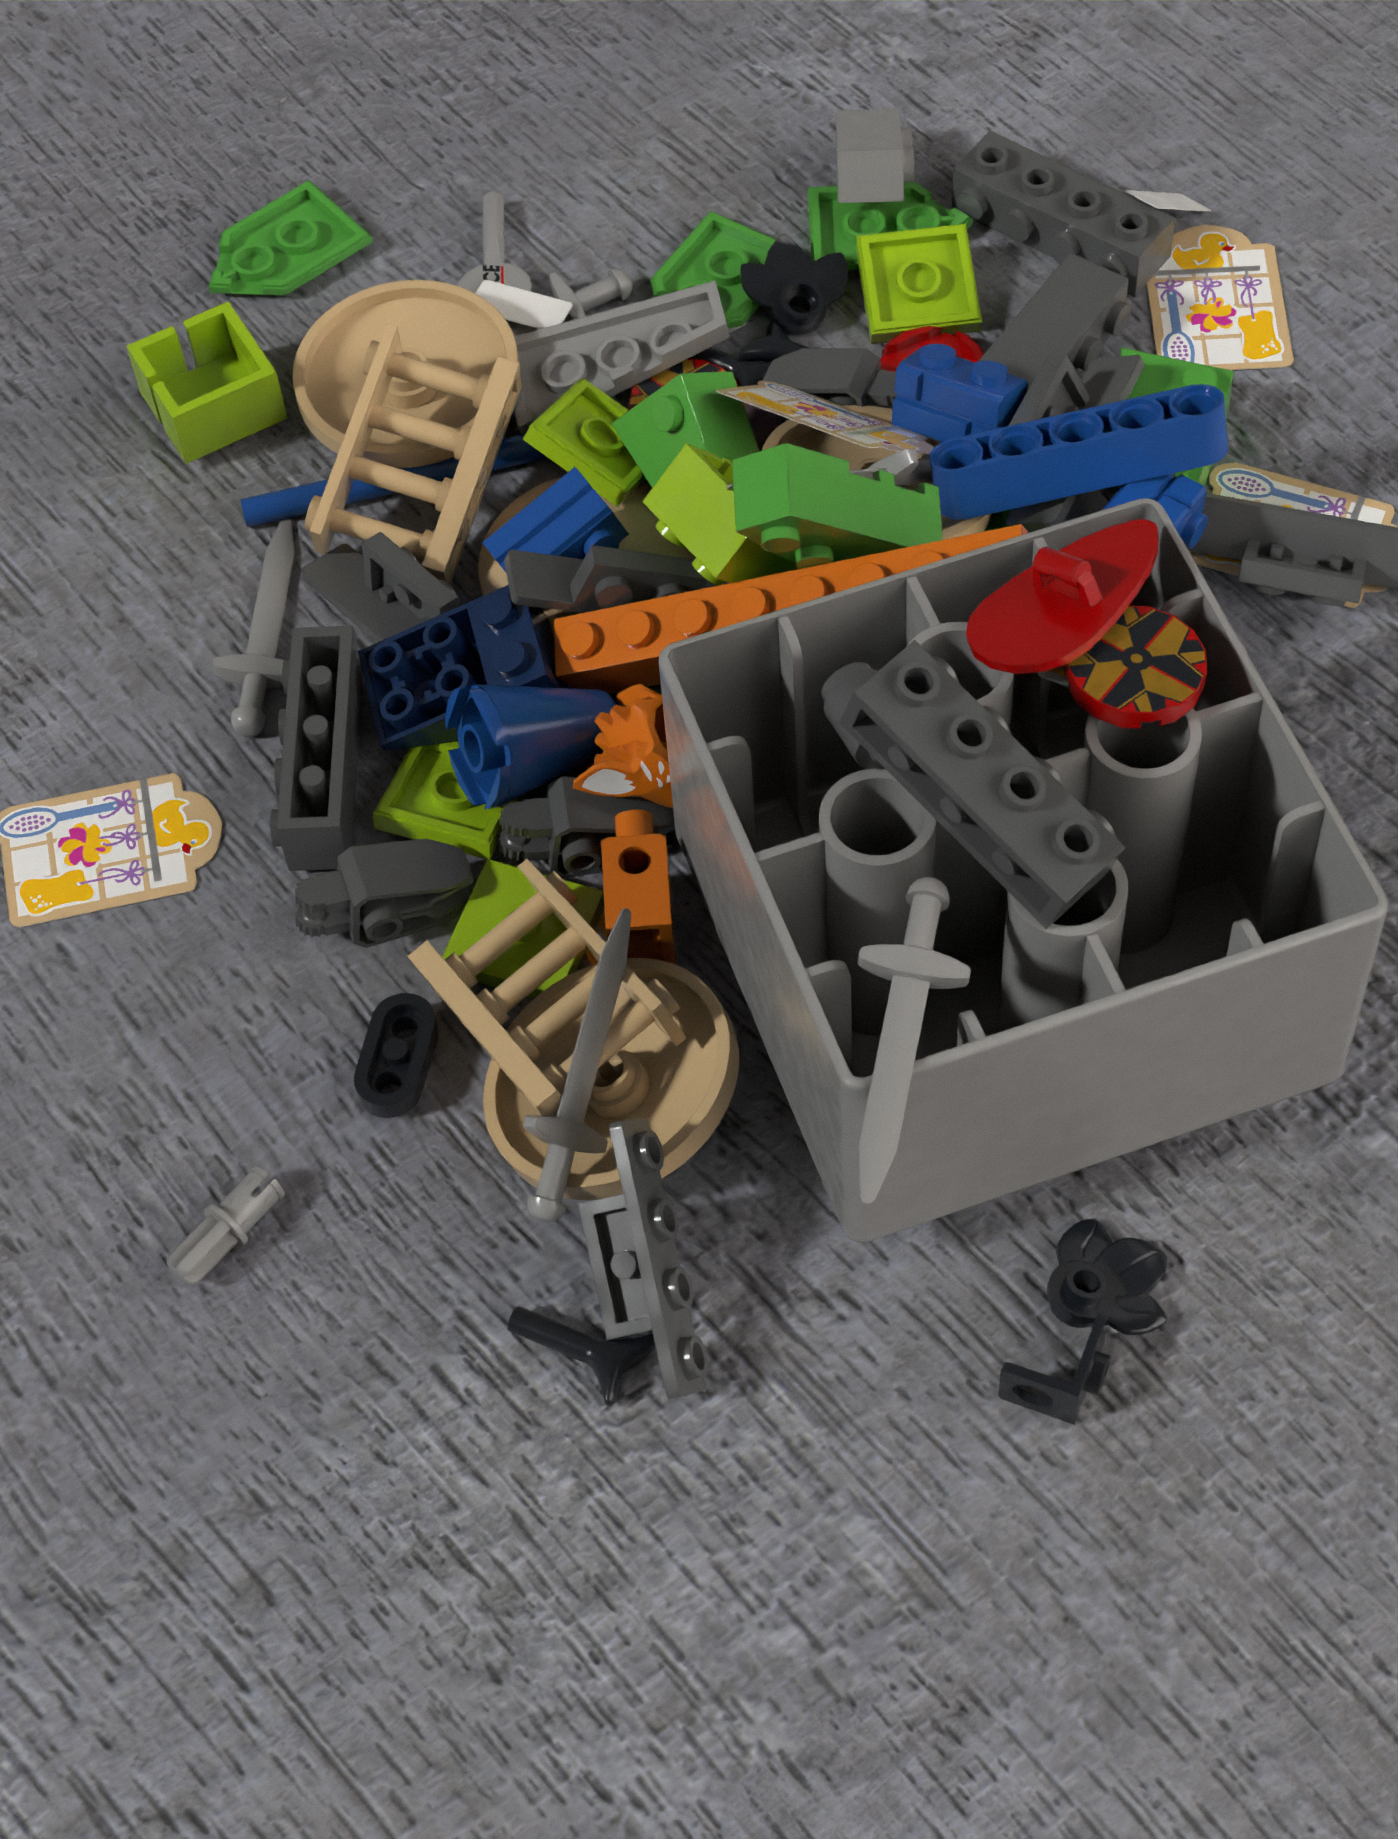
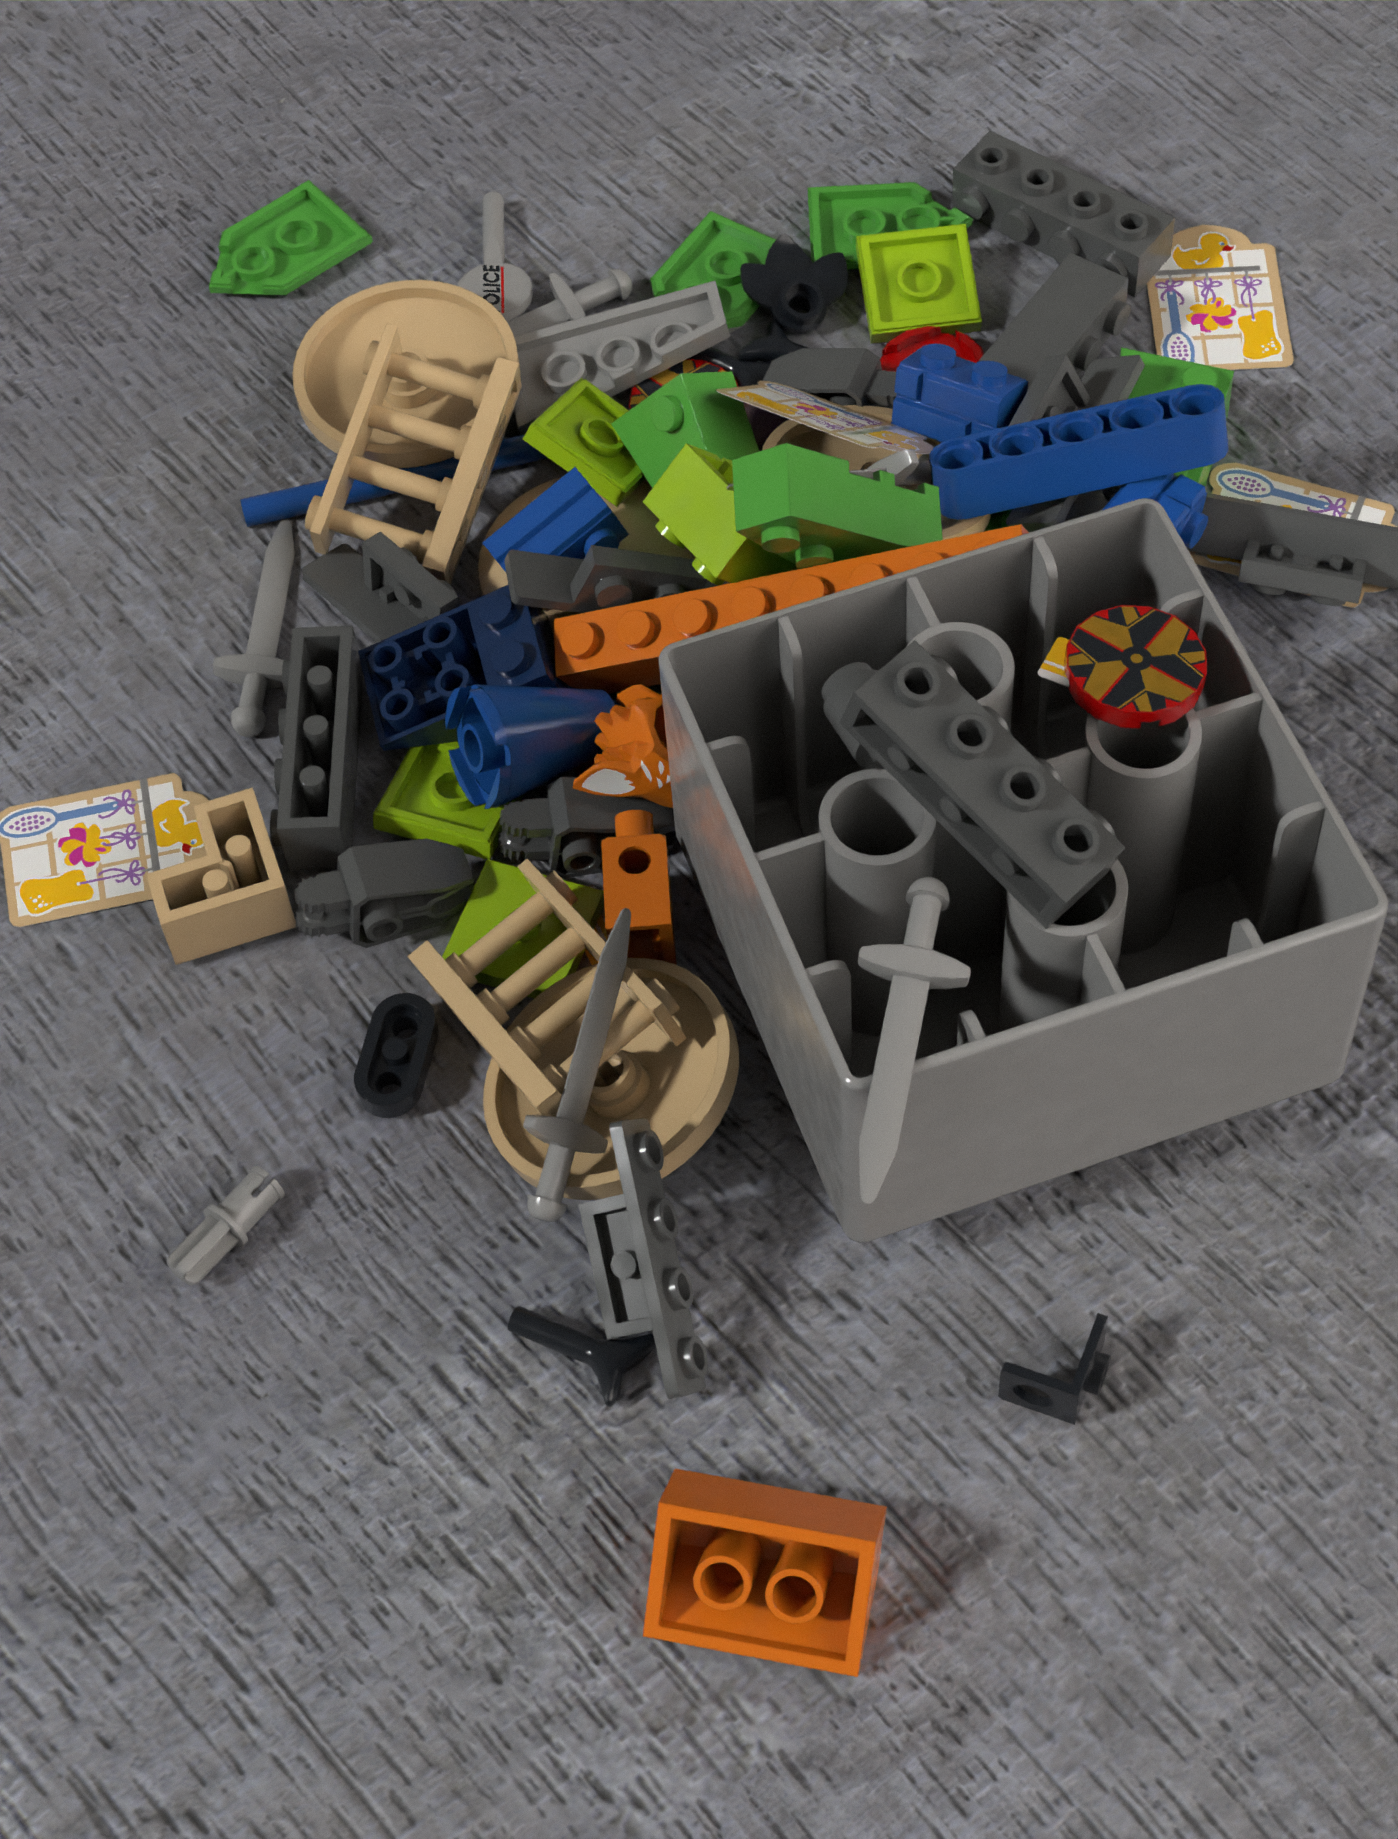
(221, 399): lime piece -> none
(231, 891): none -> tan brick
(523, 305): white sticker -> none
(764, 1571): none -> orange slope
(872, 155): light grey brick -> none
(1063, 600): red shield -> none
(1114, 1280): black plate -> none
(1168, 200): white sticker -> none

